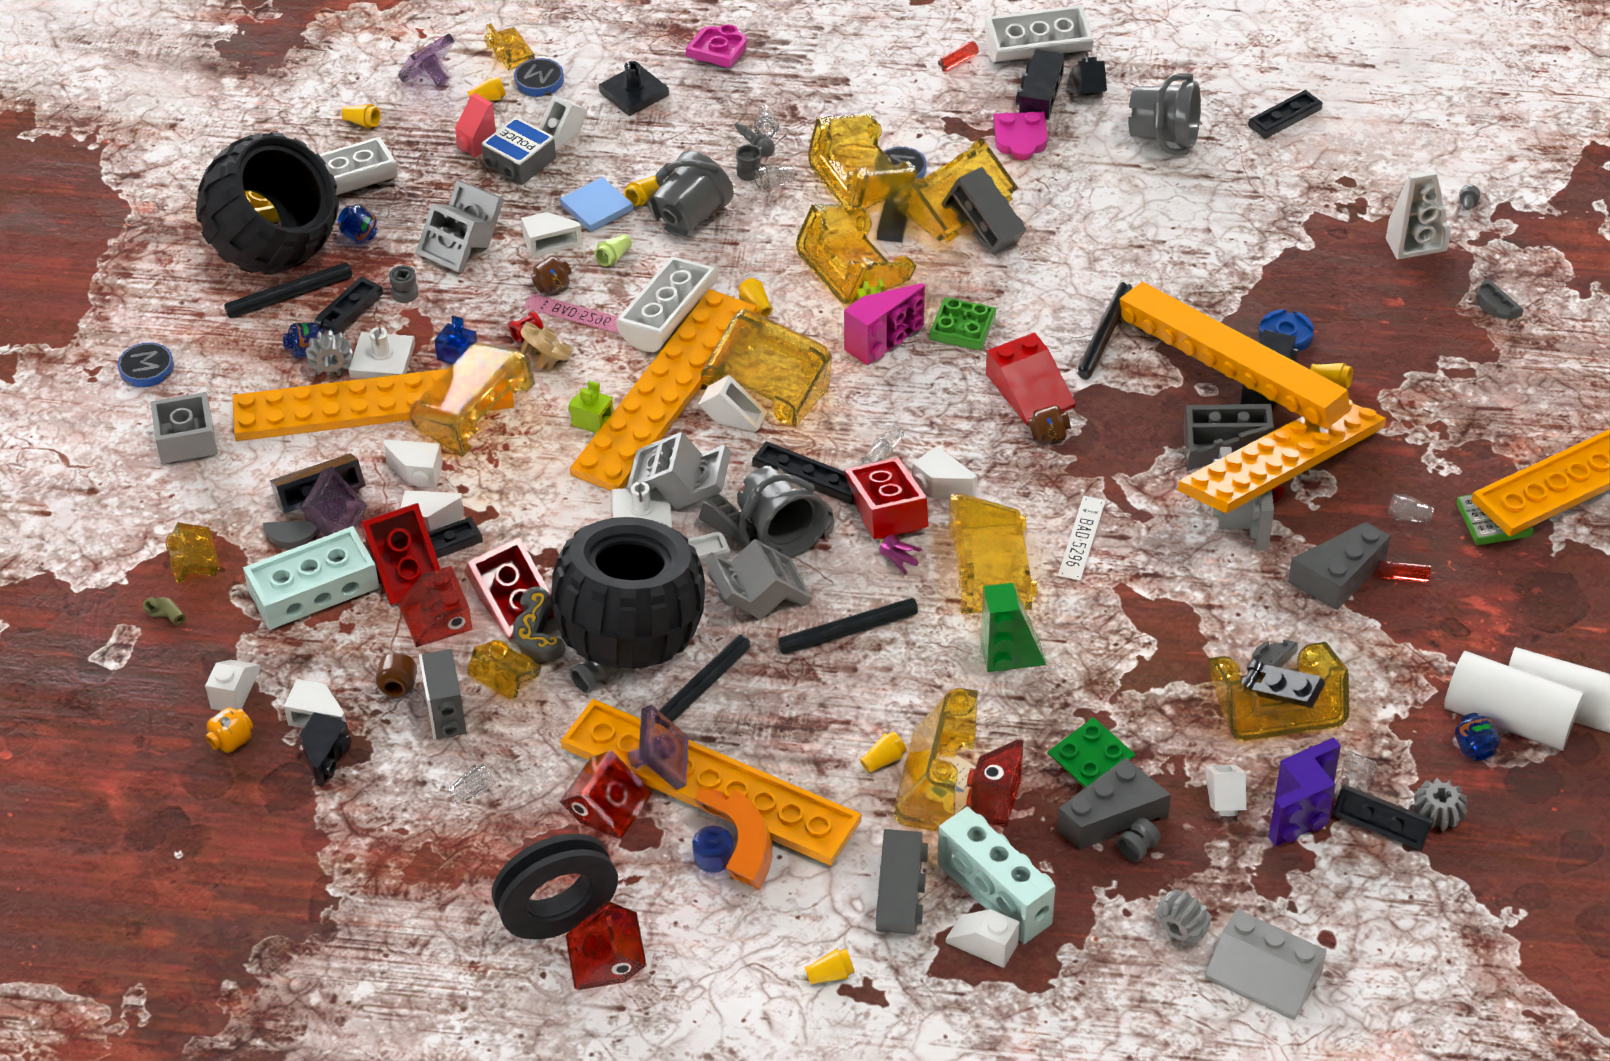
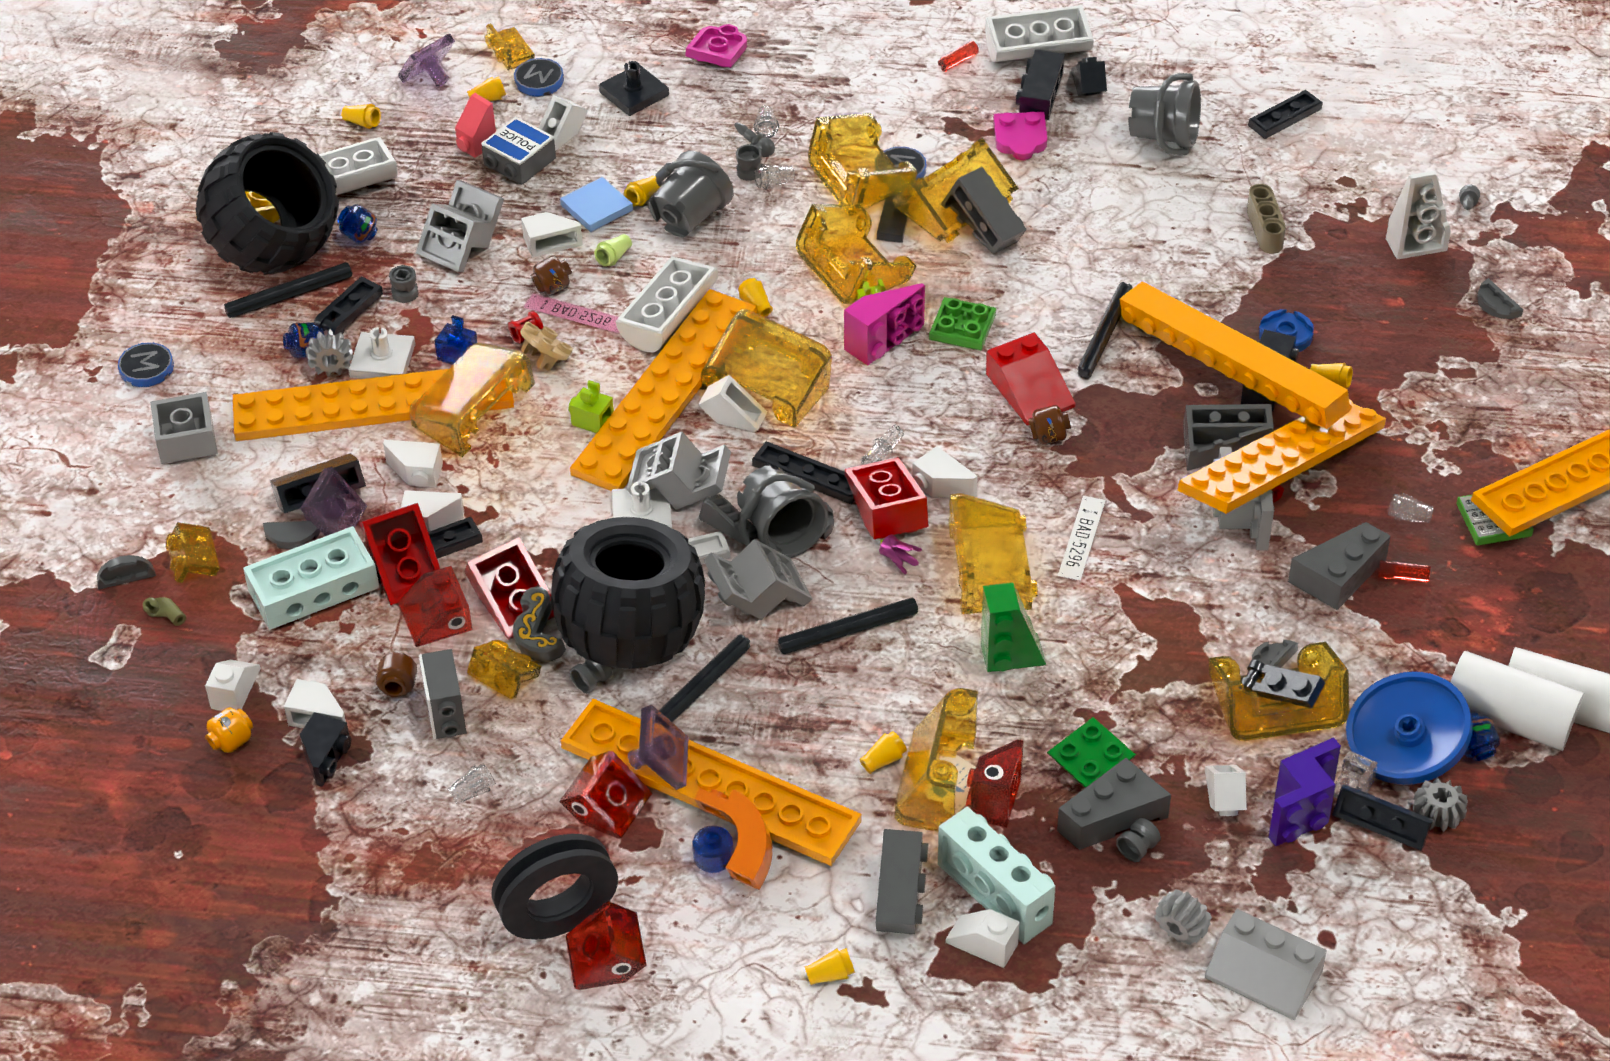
(124, 570): none -> dark grey tile
(1266, 218): none -> dark tan beam
(1410, 727): none -> blue dish

